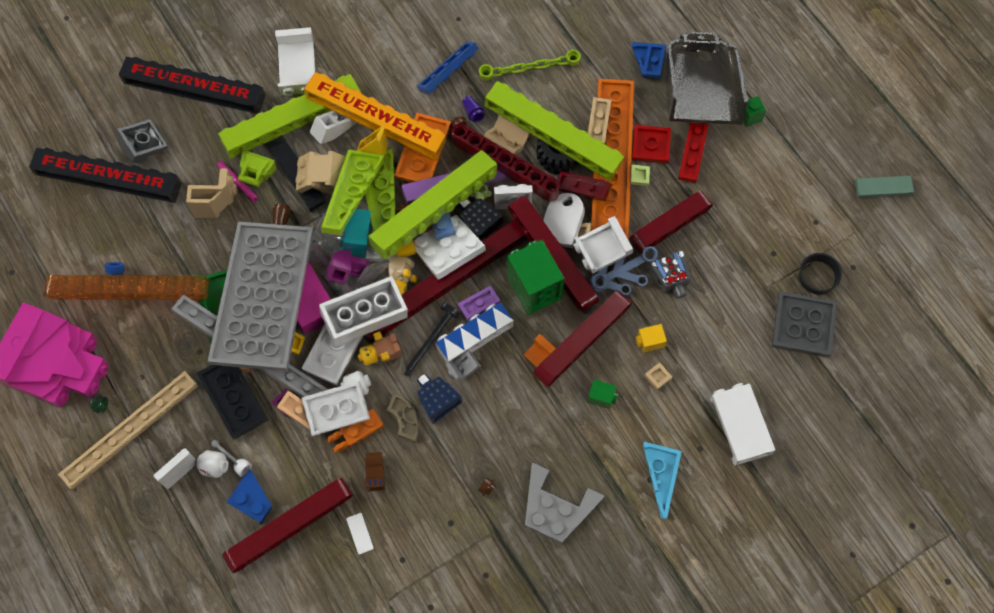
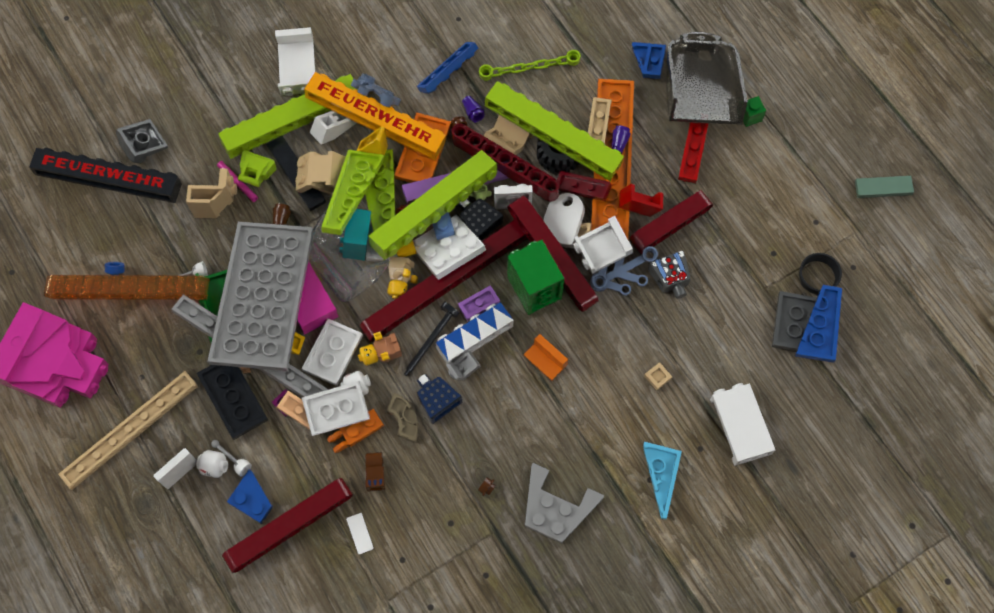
(99, 404): clear green plate -> none
(192, 85): black brick -> none
(199, 268): none -> white hinge
(345, 264): magenta brick -> none
(363, 311): white brick -> none
(366, 83): none -> sand blue plant
(581, 339): dark red beam -> none
(602, 394): green brick -> none
(620, 138): none -> dark purple cone
(640, 175): yellowish green plate -> none
(640, 202): none -> red panel
(651, 144): red plate -> none
(651, 338): yellow brick -> none
(821, 332): none -> blue wing

